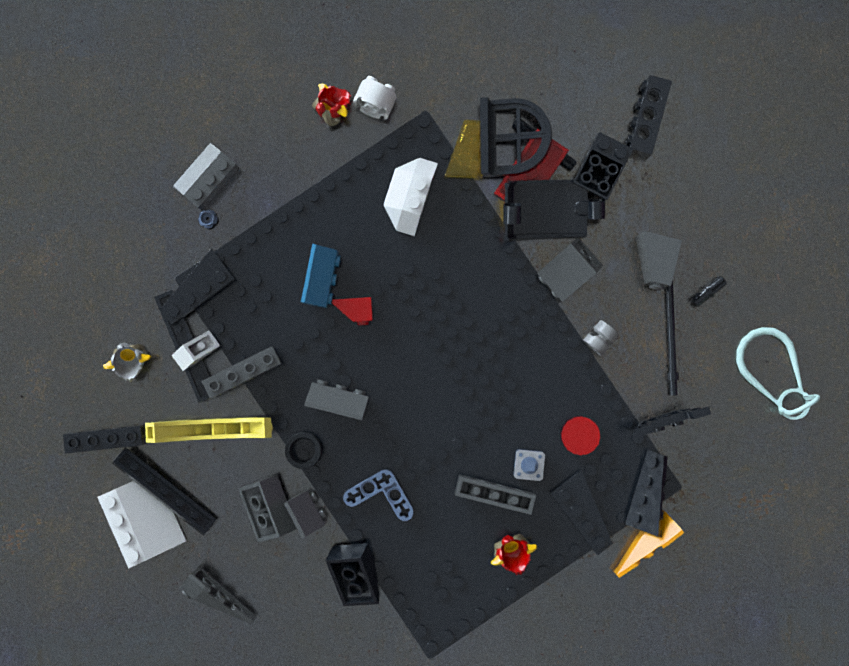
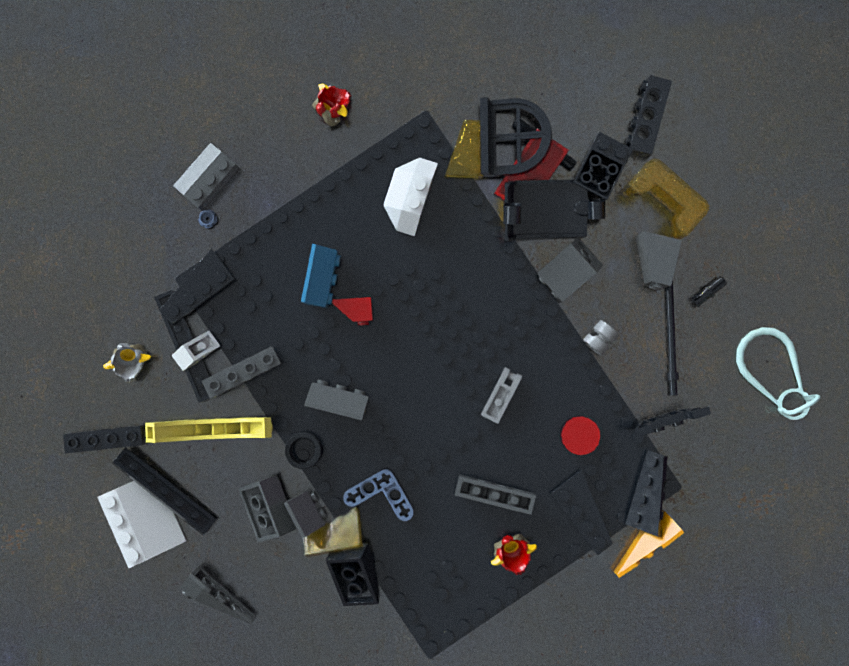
(336, 536): none -> clear yellow wing
(375, 98): white brick -> none
(501, 396): none -> light grey plate
(529, 465): flat silver piece -> none
(672, 192): none -> clear yellow windscreen

